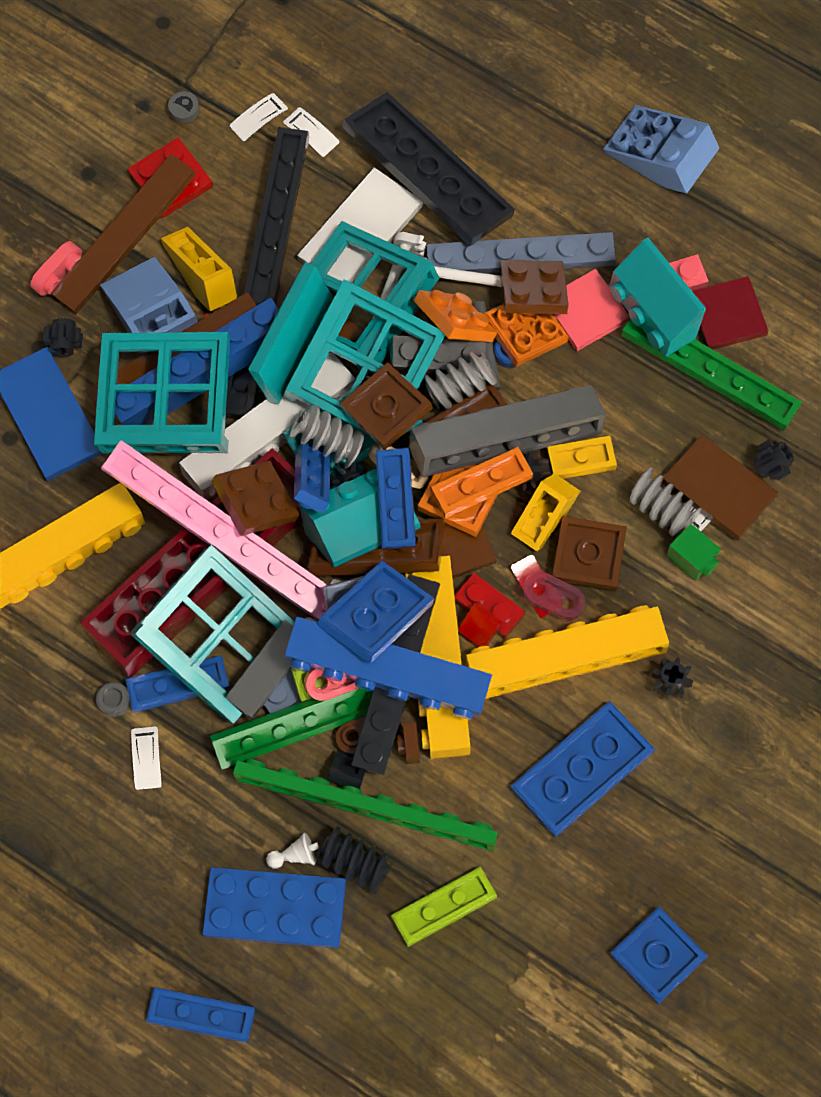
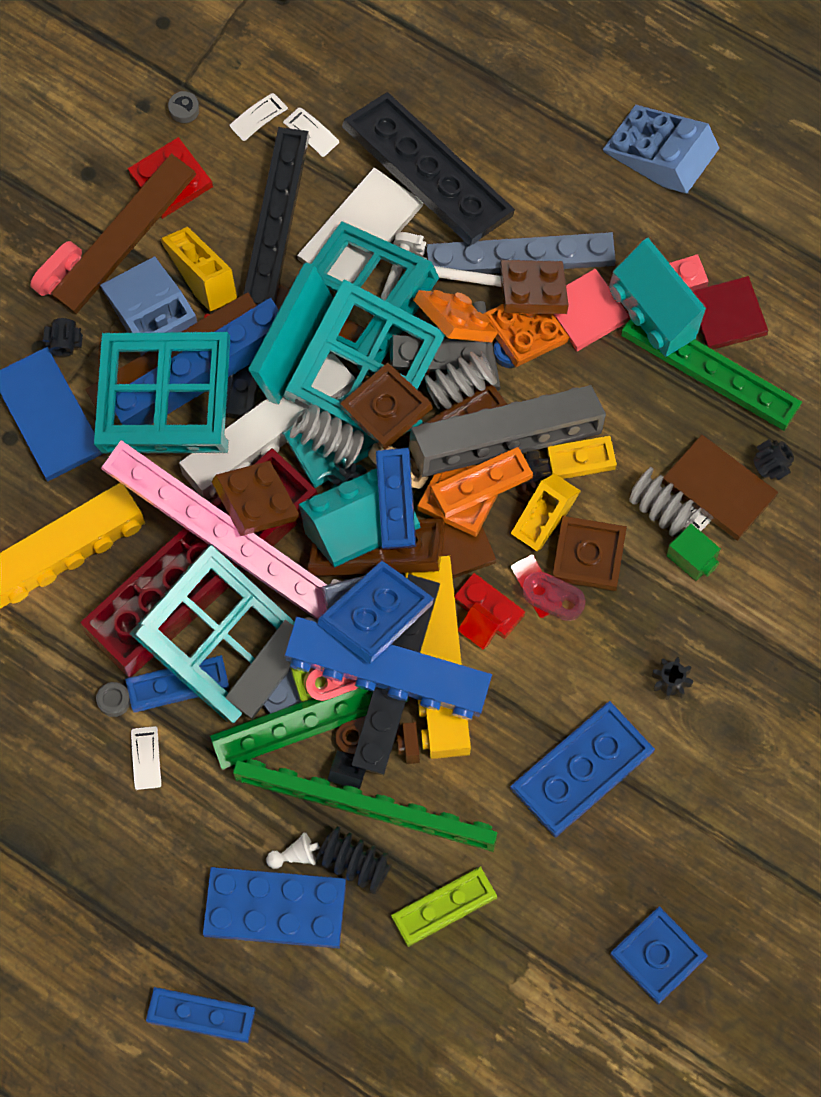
(312, 478): blue plate -> none
(571, 651): yellow brick -> none

